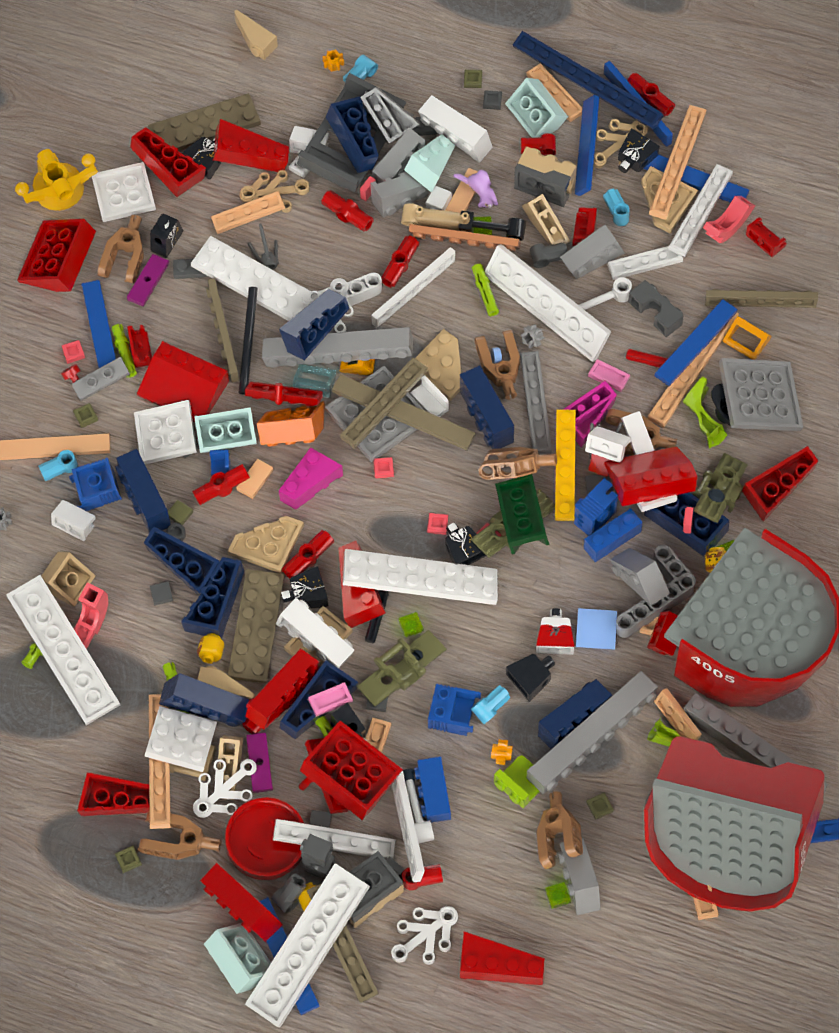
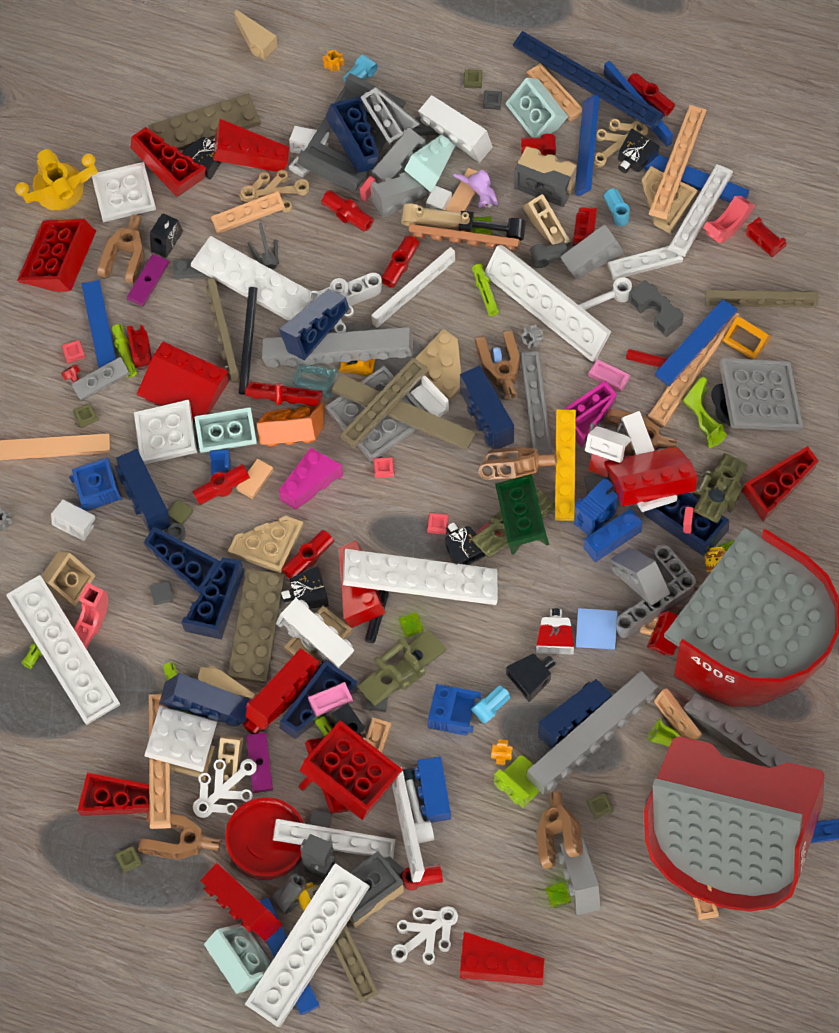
(57, 466): medium azure piece -> none
(210, 648): yellow head -> none

